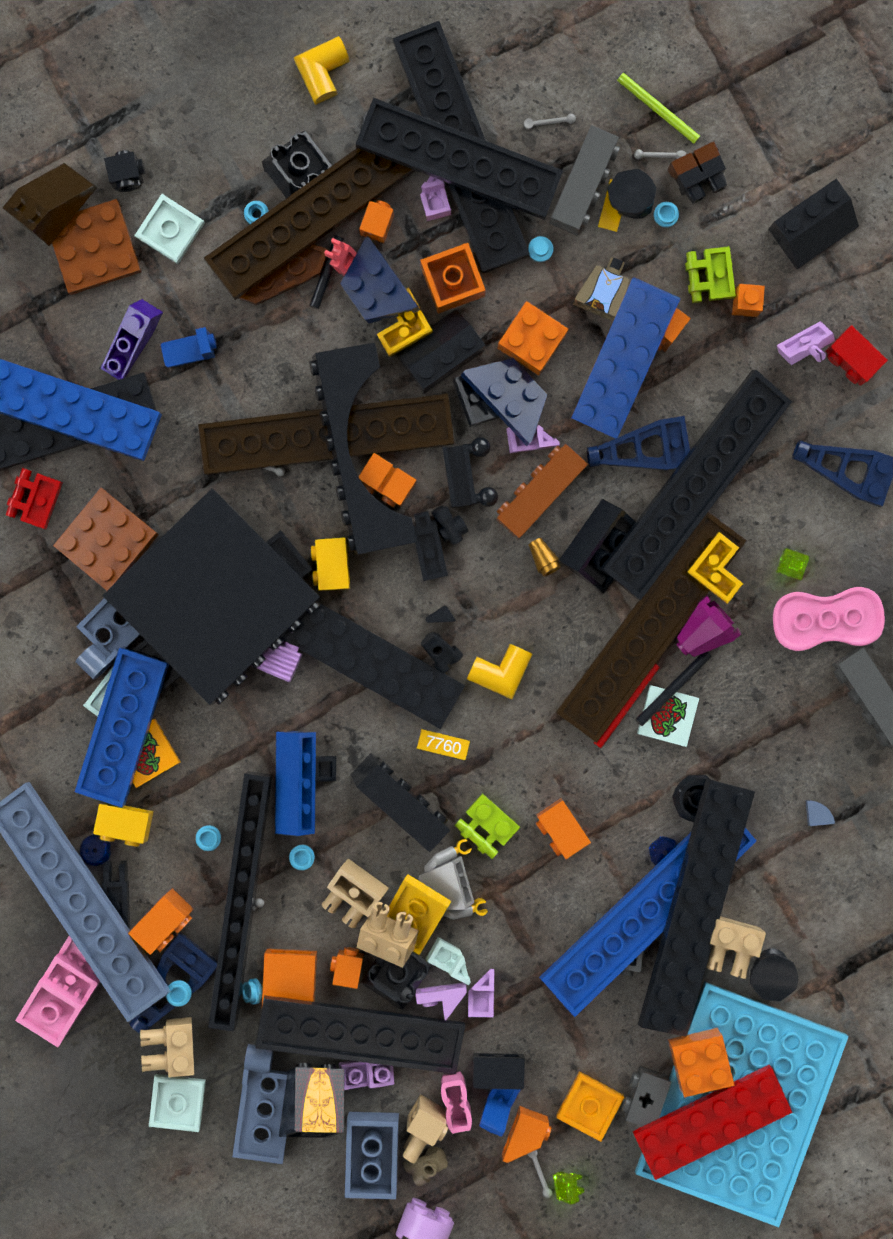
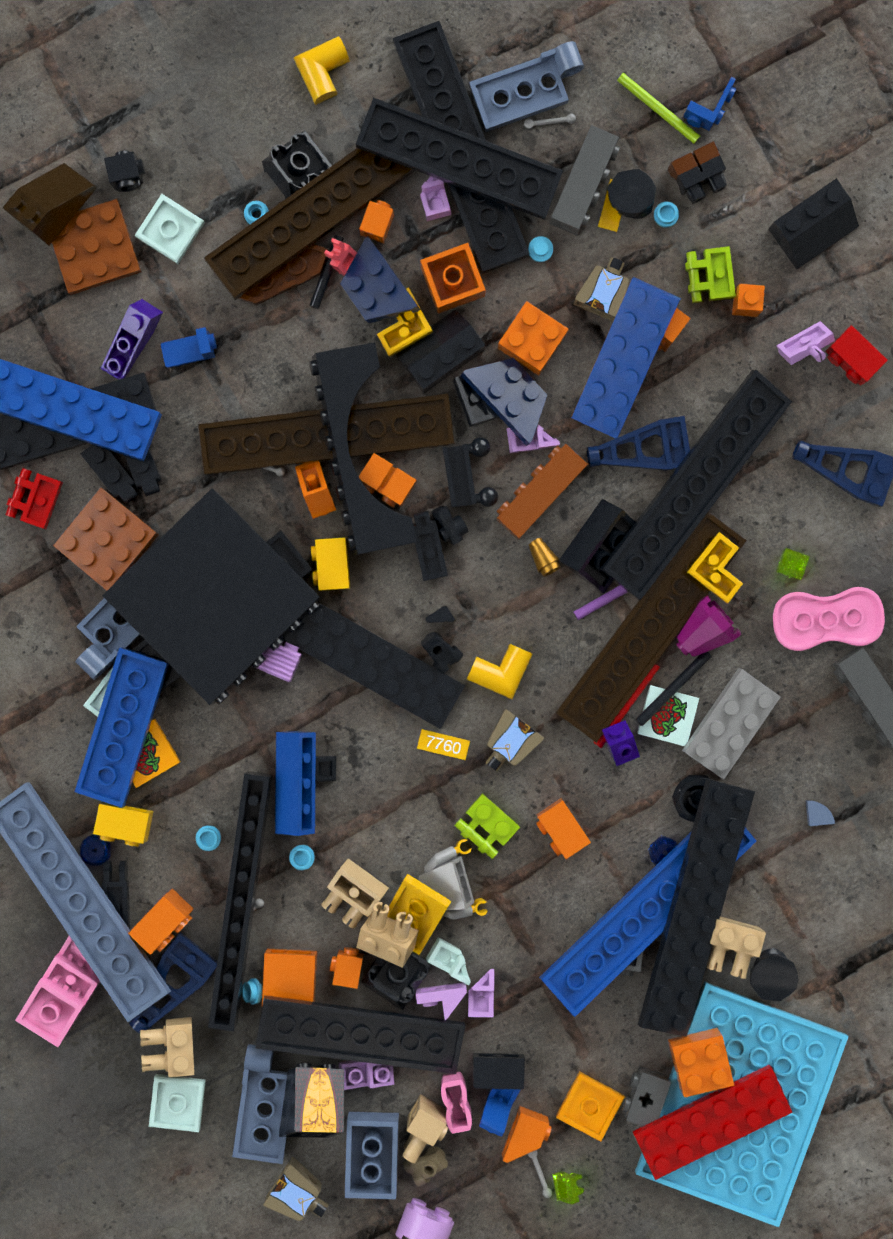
(110, 472): none -> black hinge
(145, 473): none -> black hinge
(179, 994): medium azure plate -> none
(296, 1192): none -> torso
(315, 489): none -> orange slope
(399, 802): black wedge -> none
(511, 740): none -> torso
(555, 63): none -> sand blue hinge
(599, 602): none -> medium lavender bar
(621, 743): none -> dark purple brick
(639, 154): light grey hinge -> none
(702, 117): none -> blue bracket
(731, 723): none -> light grey plate

